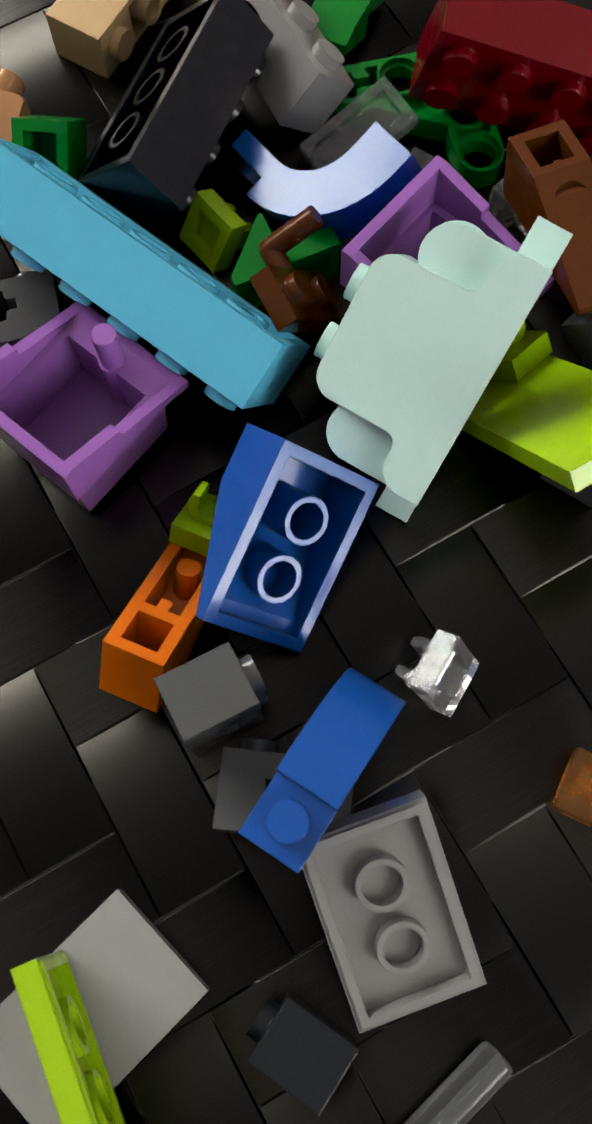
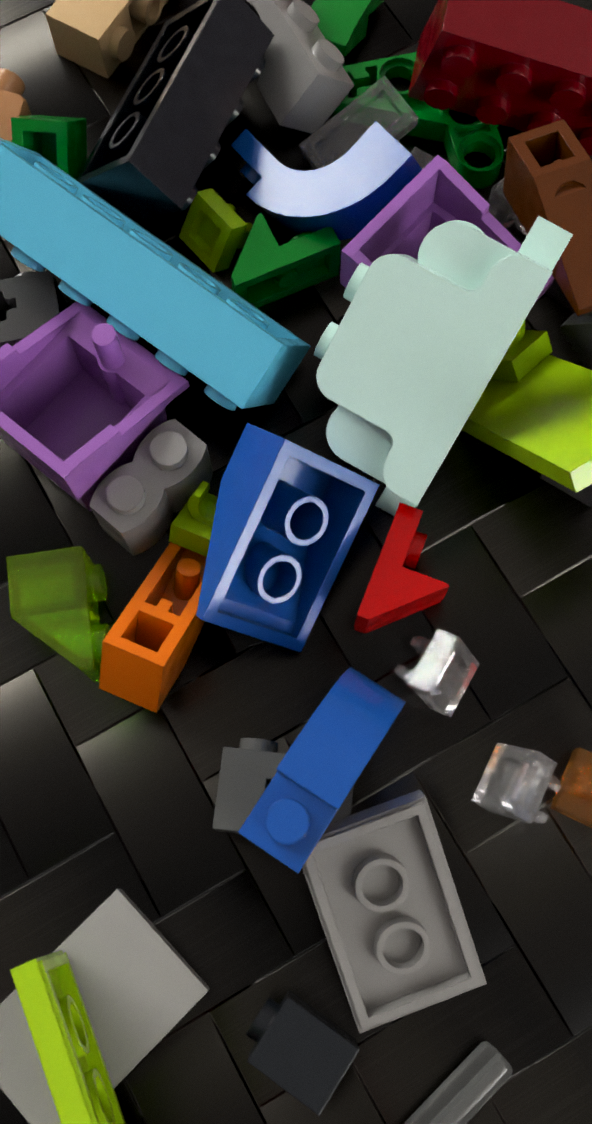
(57, 603): none -> clear neon green slope
(142, 496): none -> light grey brick
(213, 698): dark grey brick -> none
(292, 296): reddish brown plate -> none
(393, 589): none -> red slope
(516, 783): none -> clear tile

